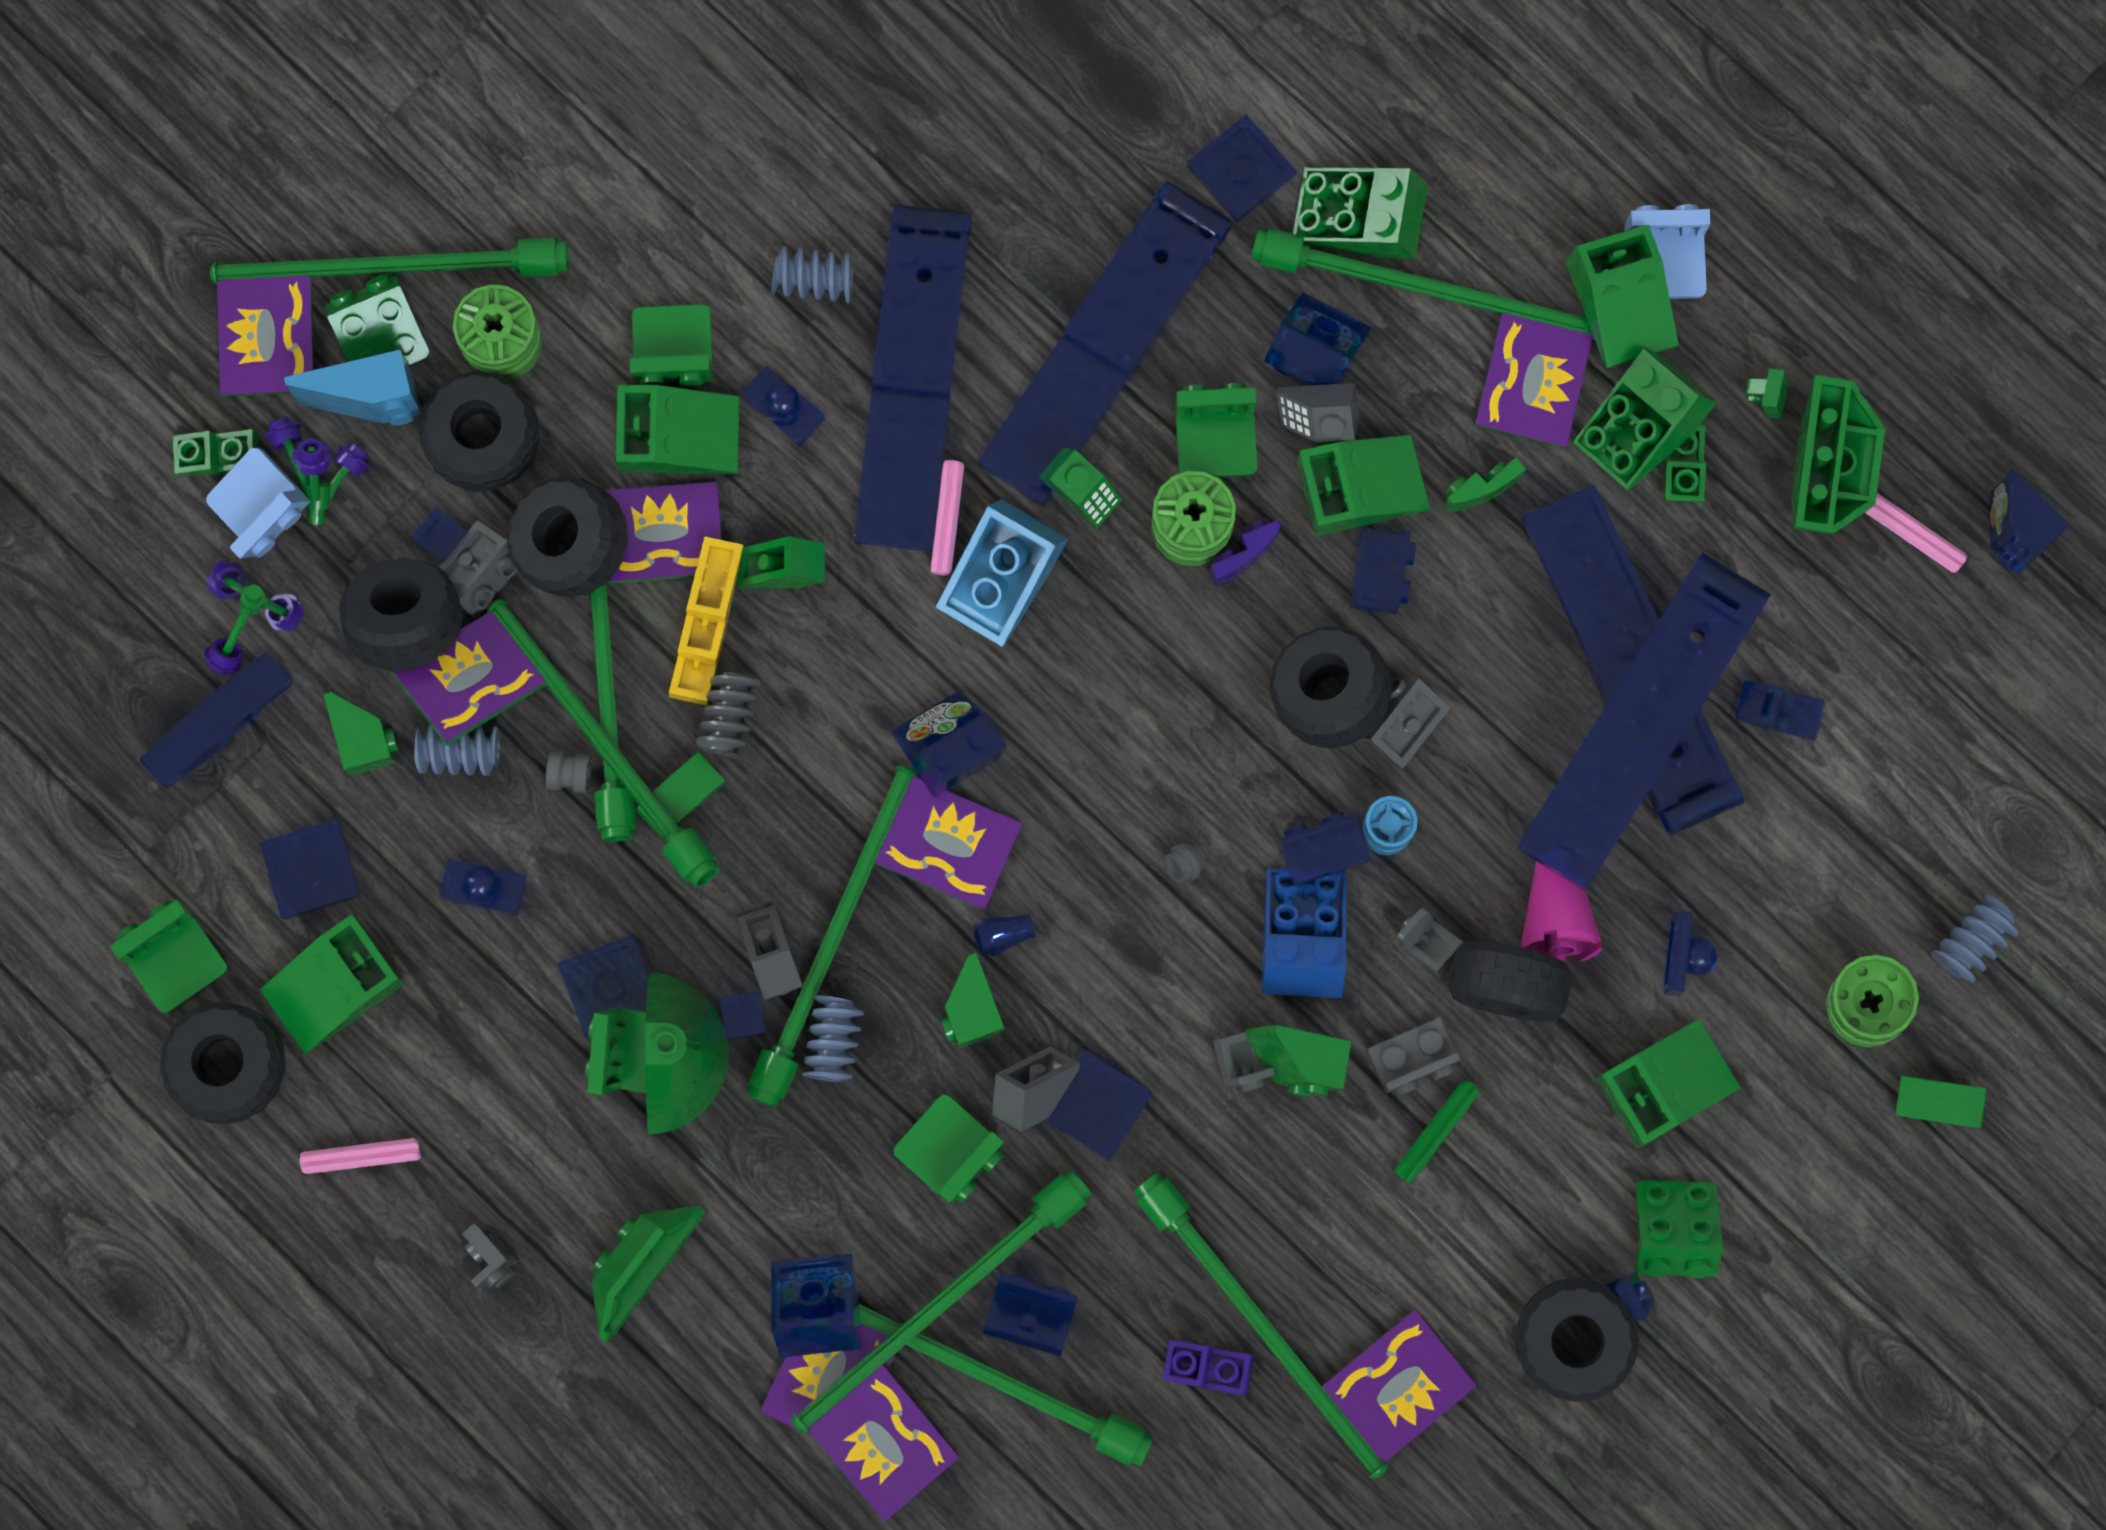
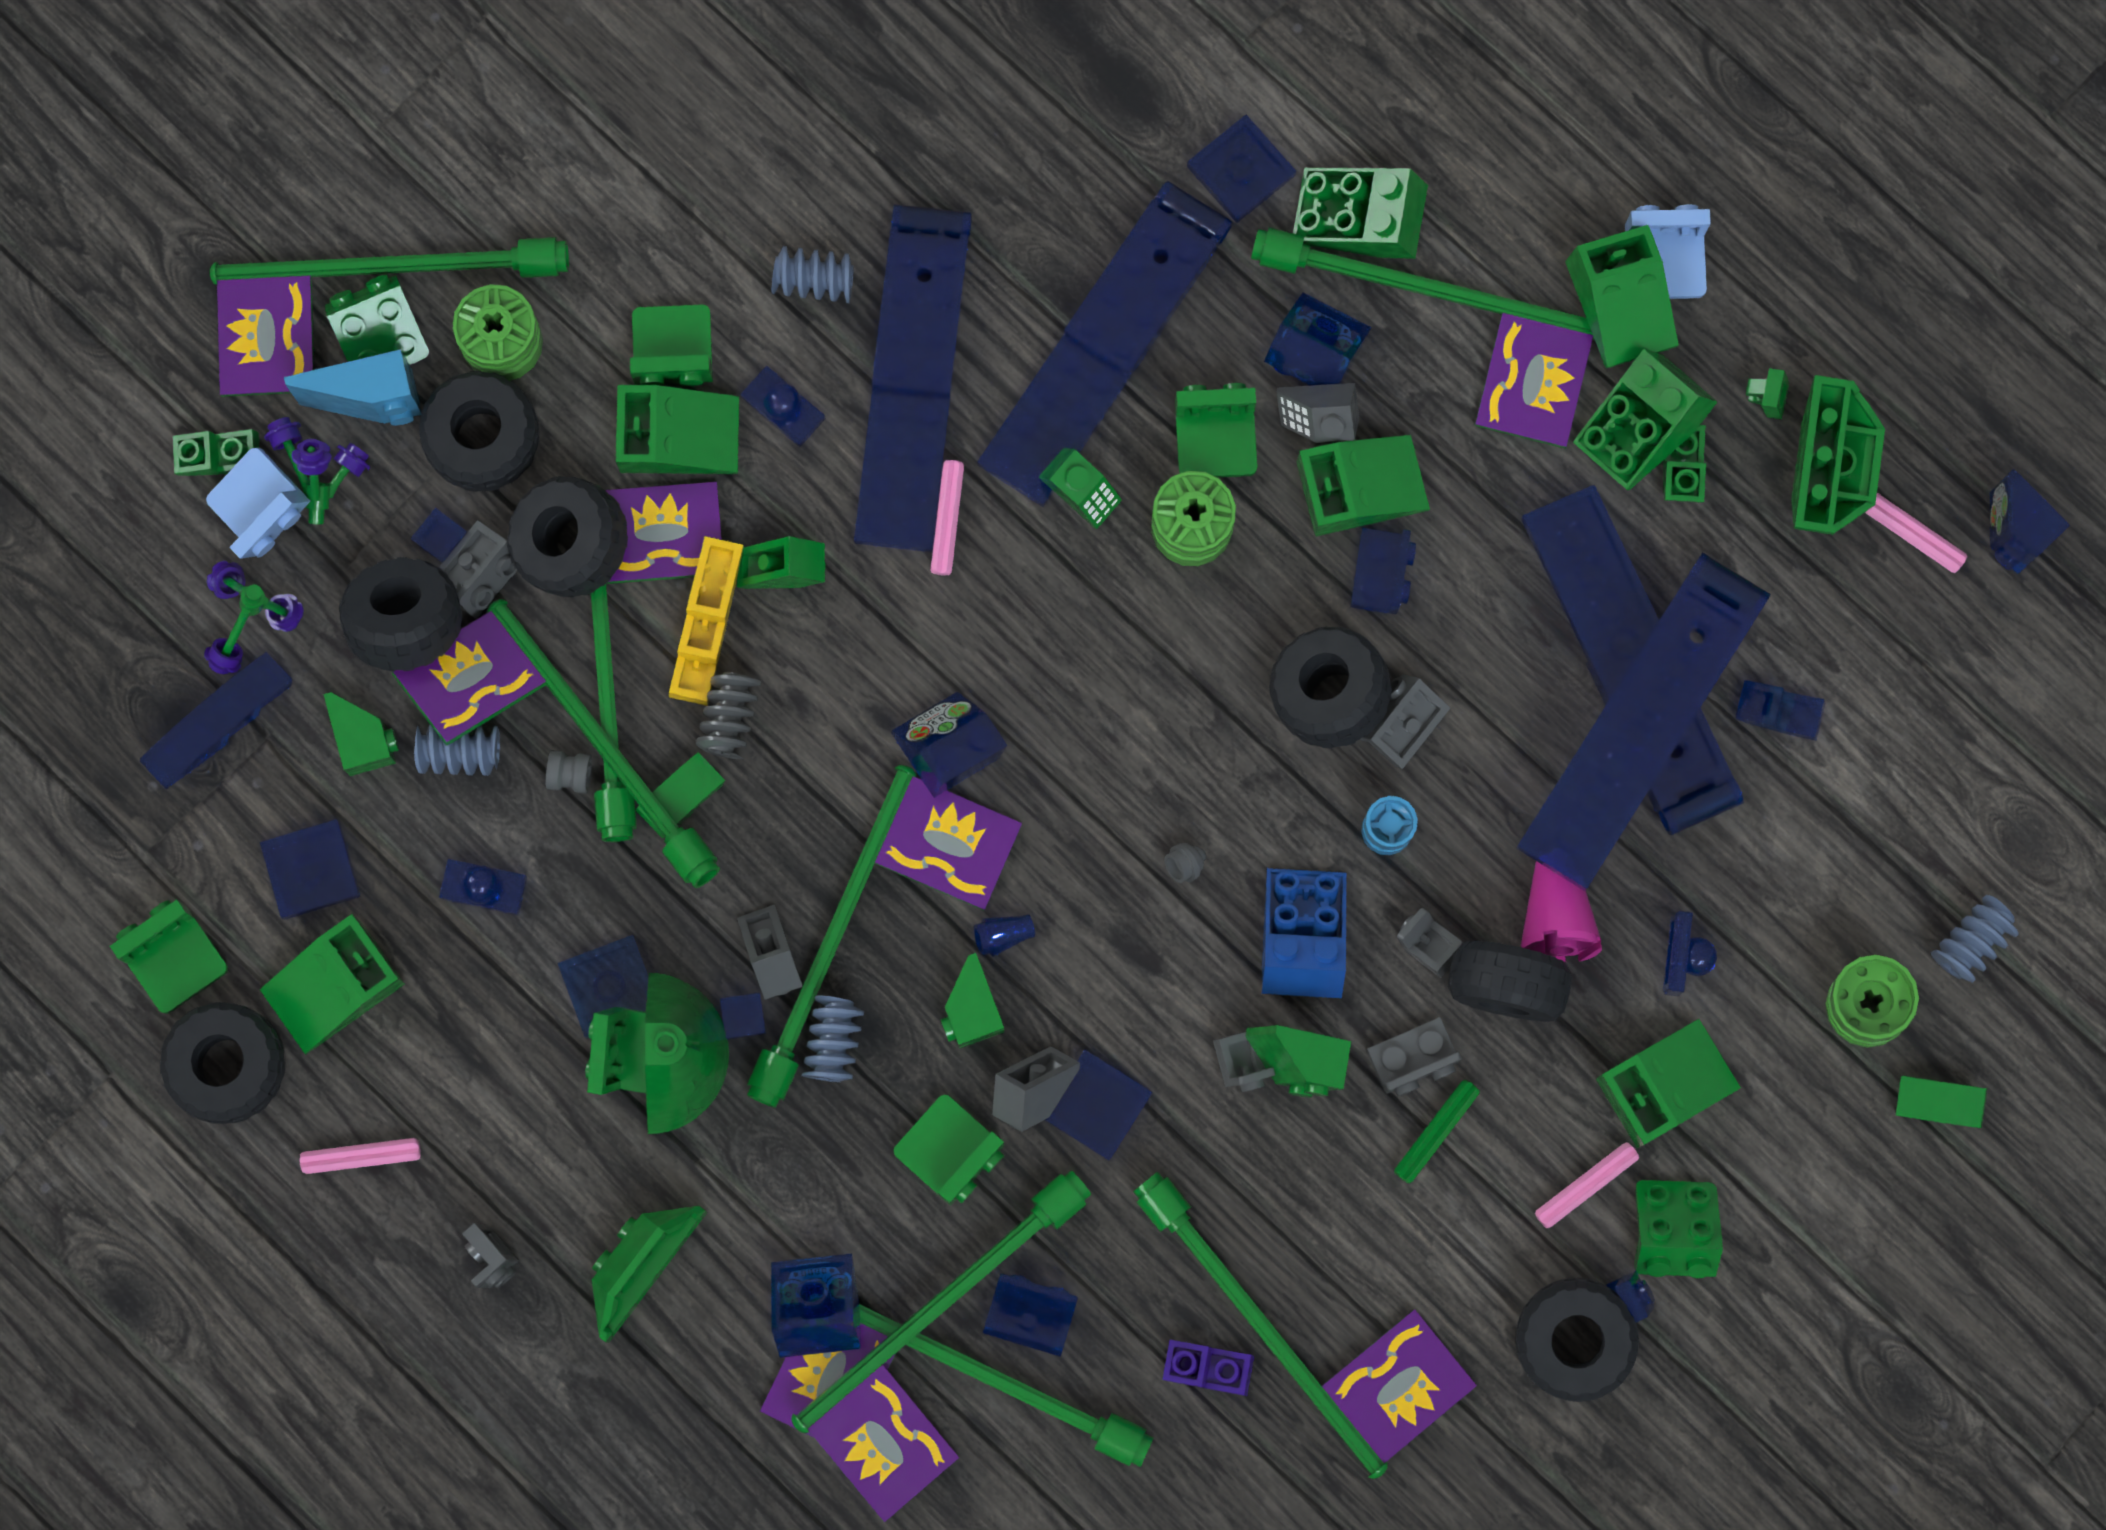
(1001, 571): dark azure slope -> none
(1254, 545): dark purple slope -> none
(1323, 848): clear blue bracket -> none
(1475, 491): green slope -> none
(1587, 1185): none -> bright pink axle

